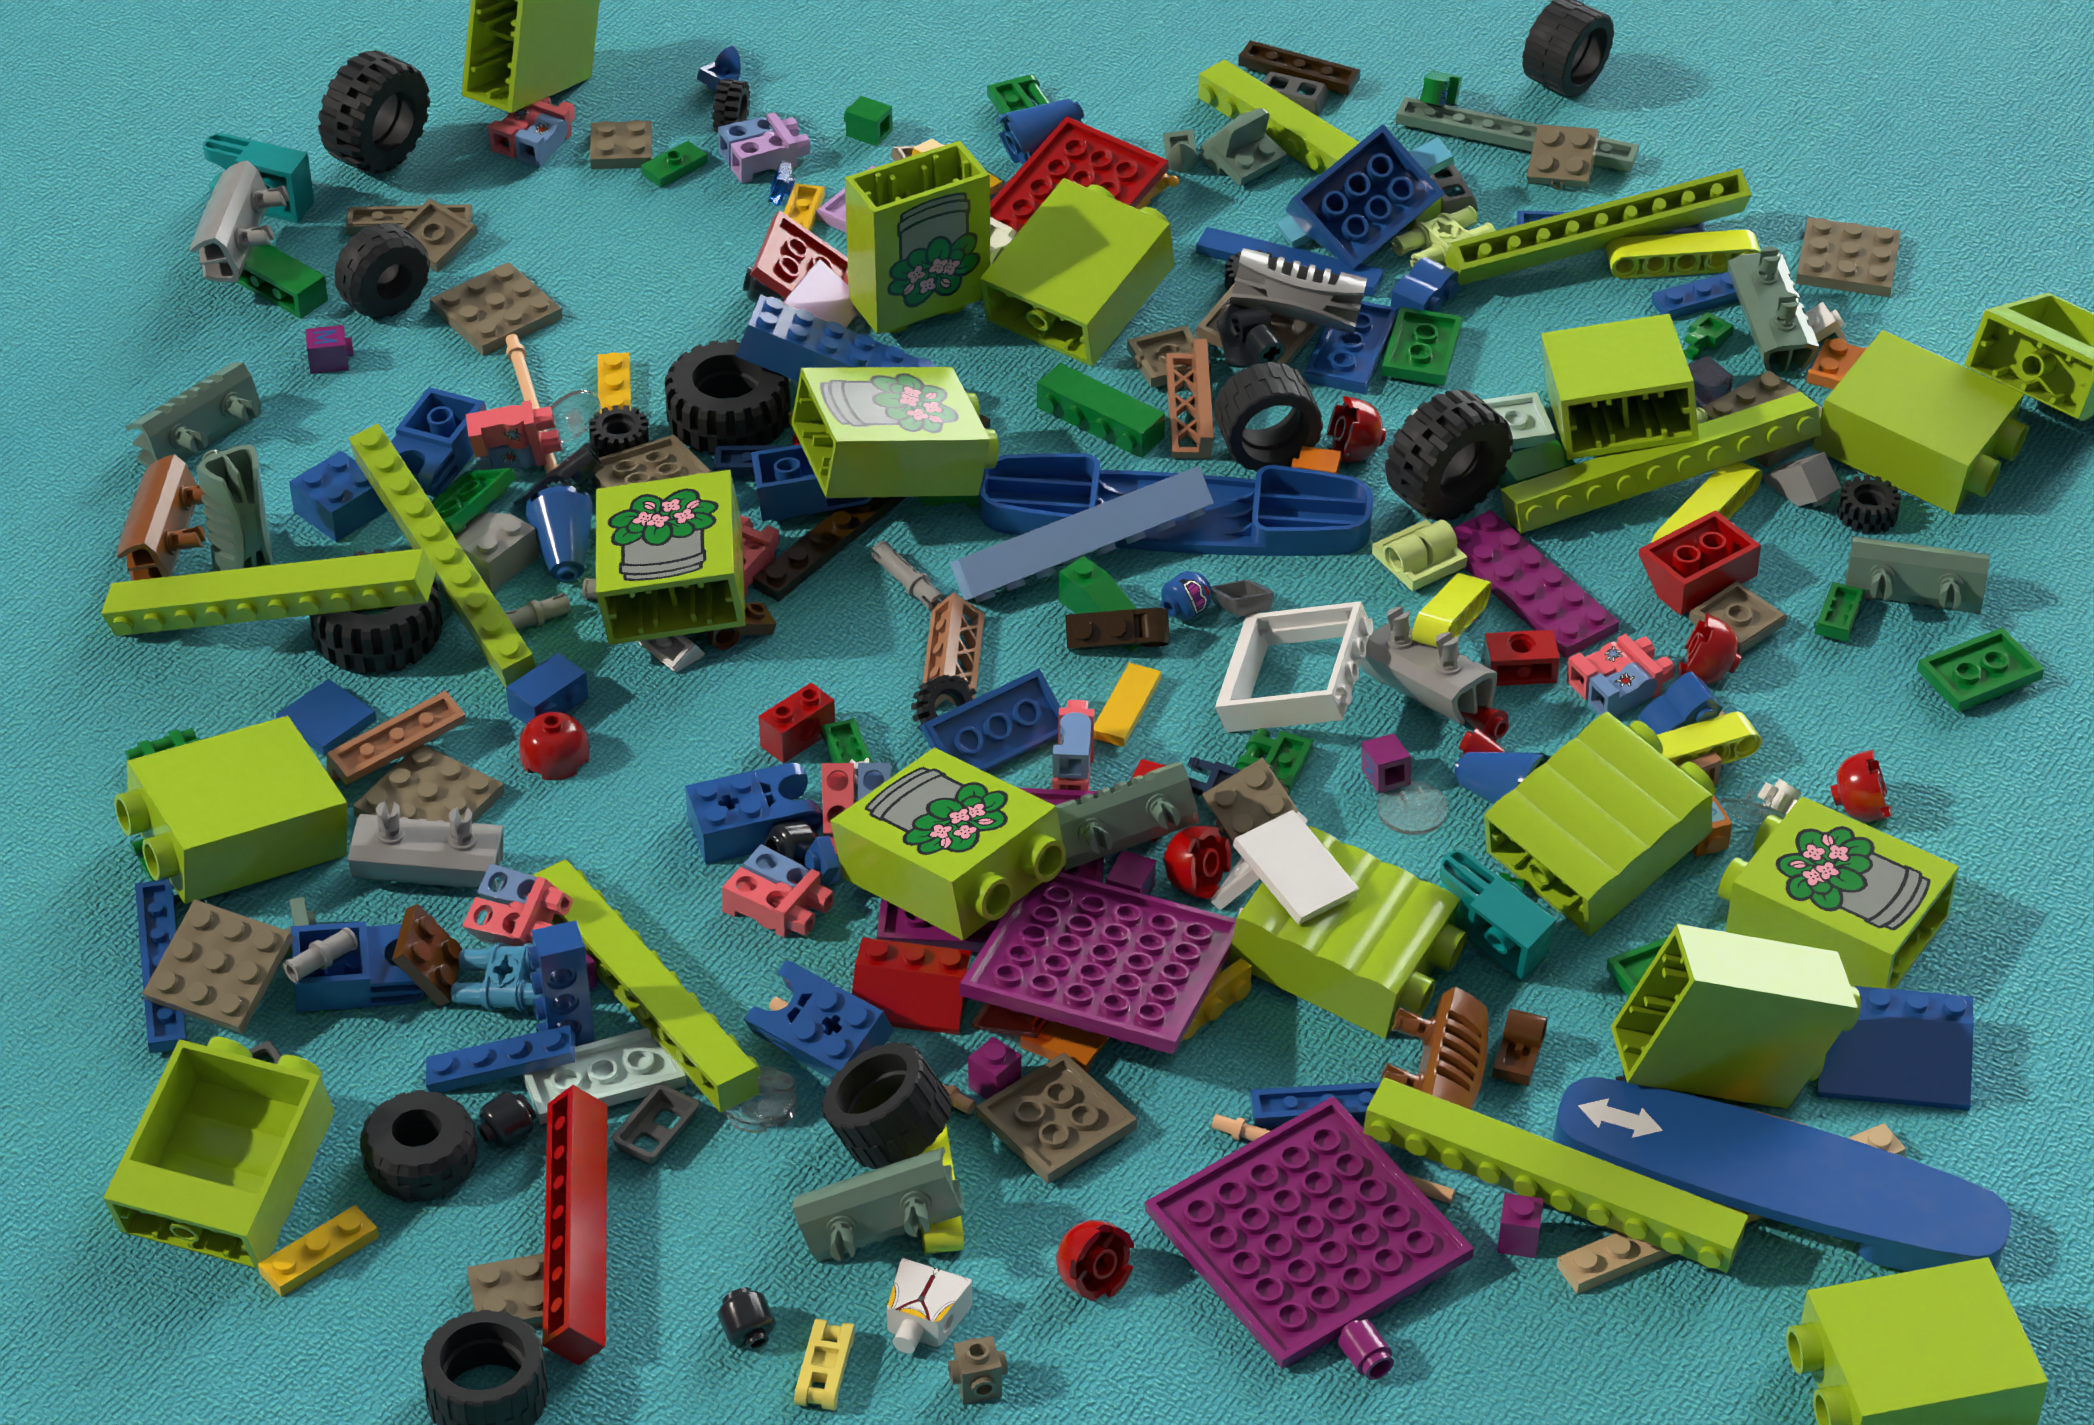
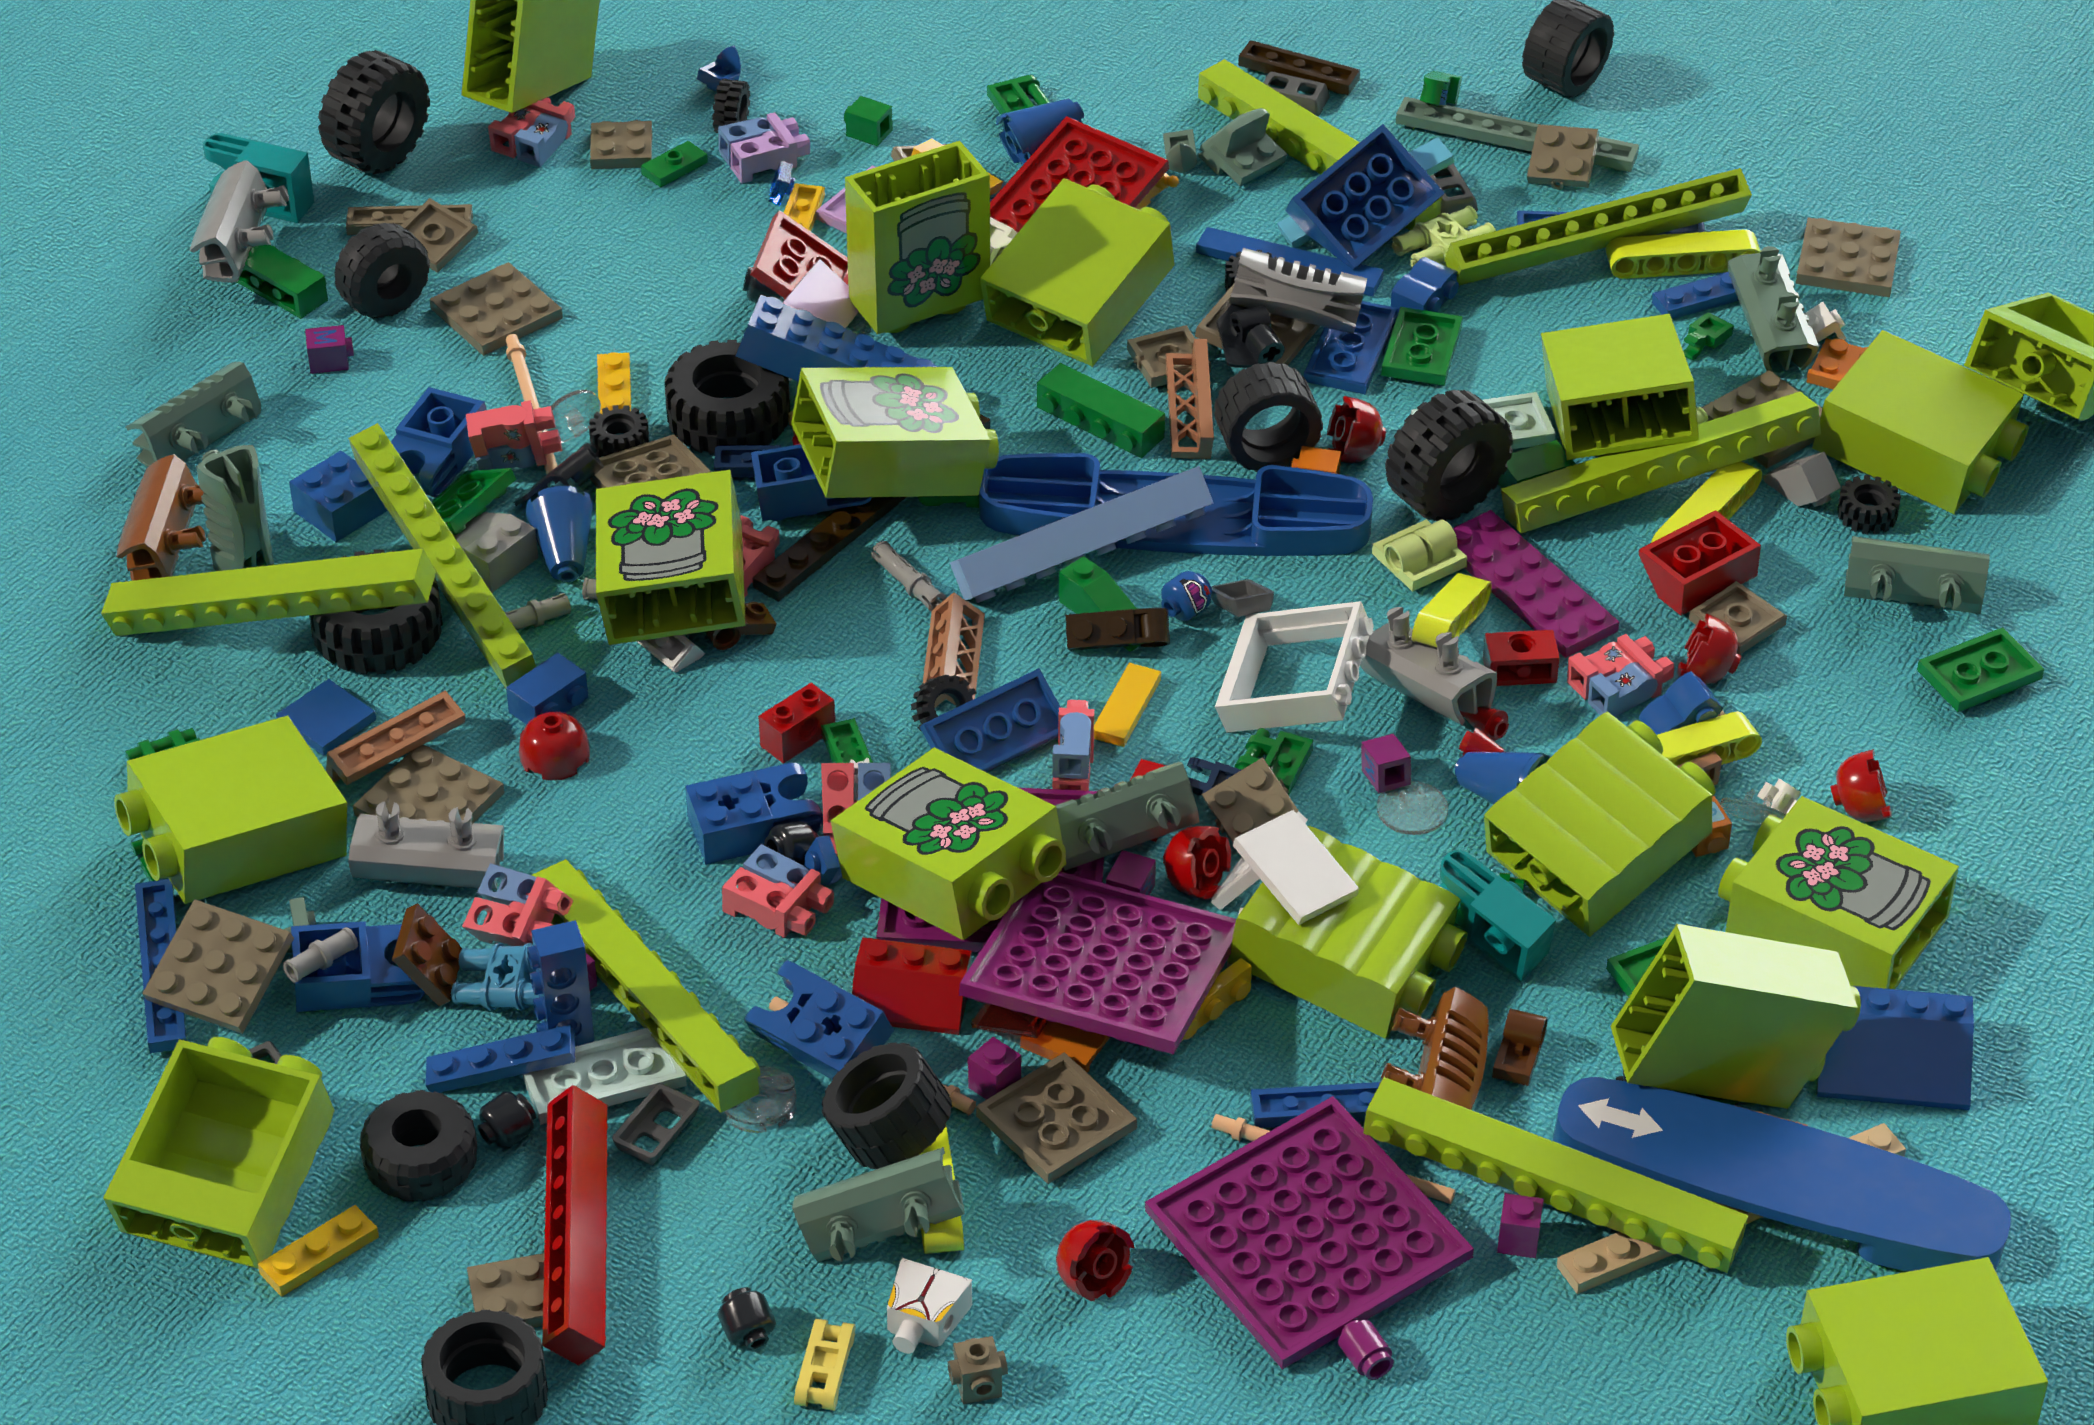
(1710, 380): brick -> none
(1840, 611): green plate -> none

